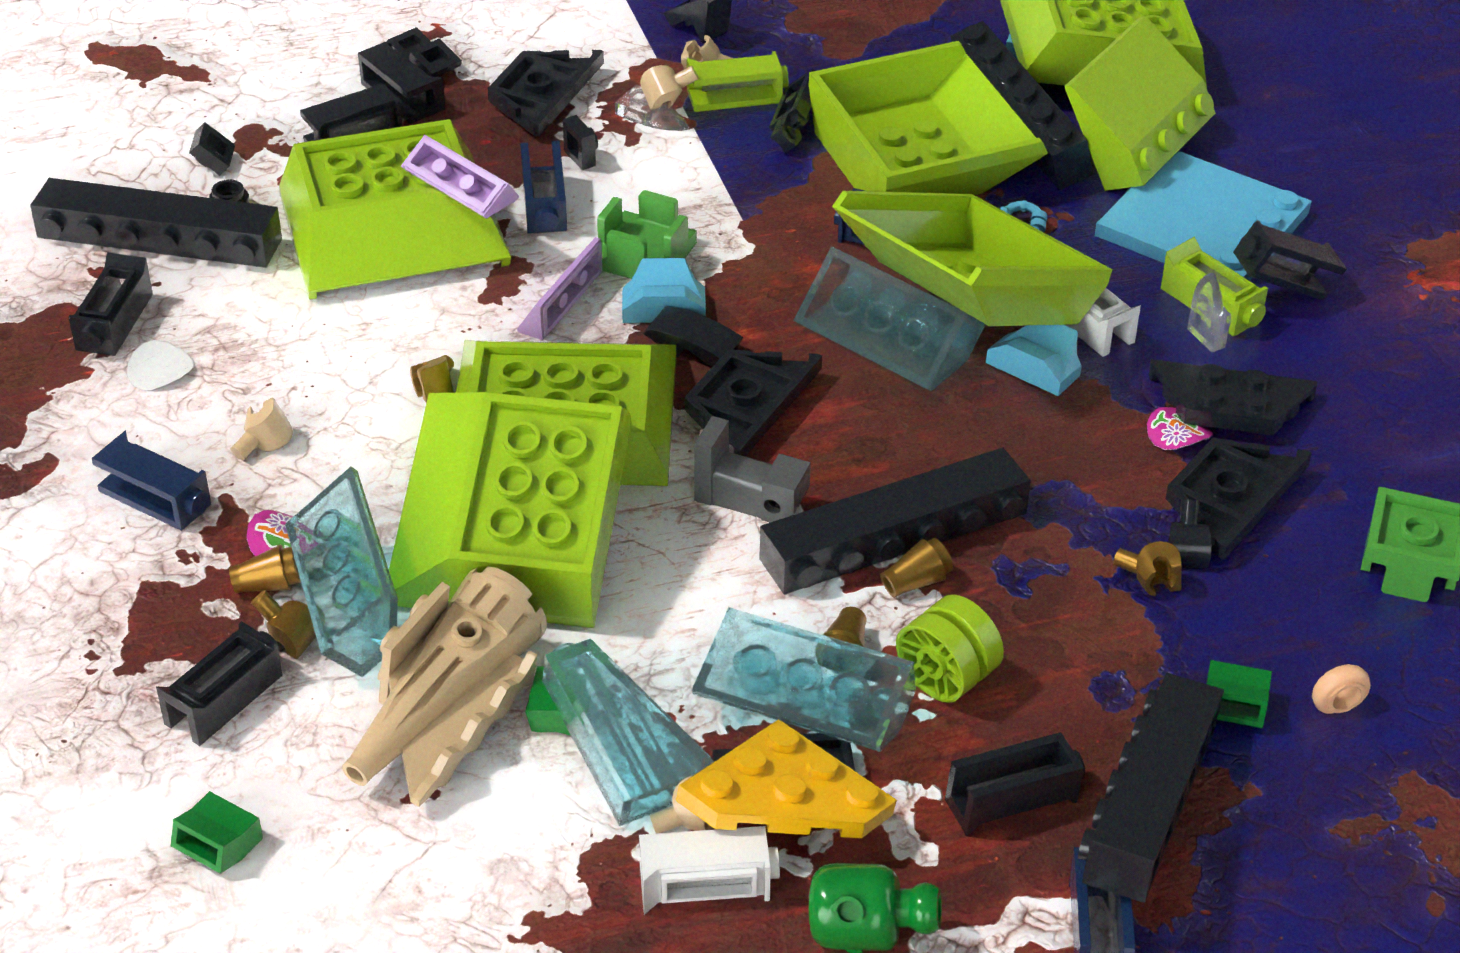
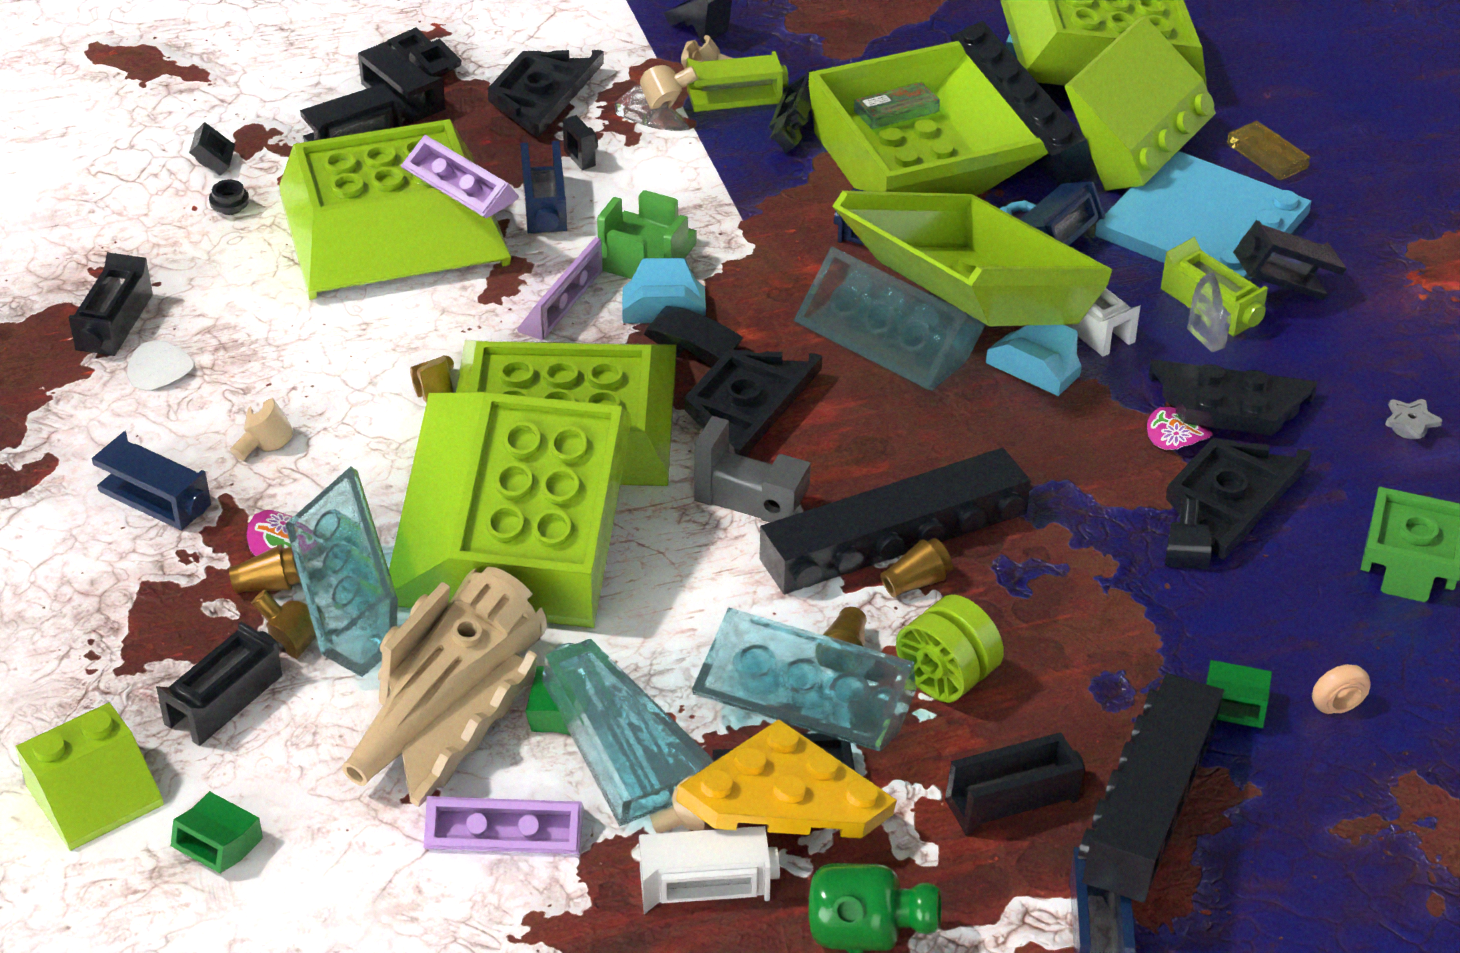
(88, 776): none -> lime slope
(157, 222): black brick -> none
(503, 825): none -> lavender slope
(896, 105): none -> clear light blue tile
(1067, 211): none -> dark blue window
(1155, 564): pearl gold piece -> none
(1268, 150): none -> clear yellow plate
(1411, 419): none -> light grey plate

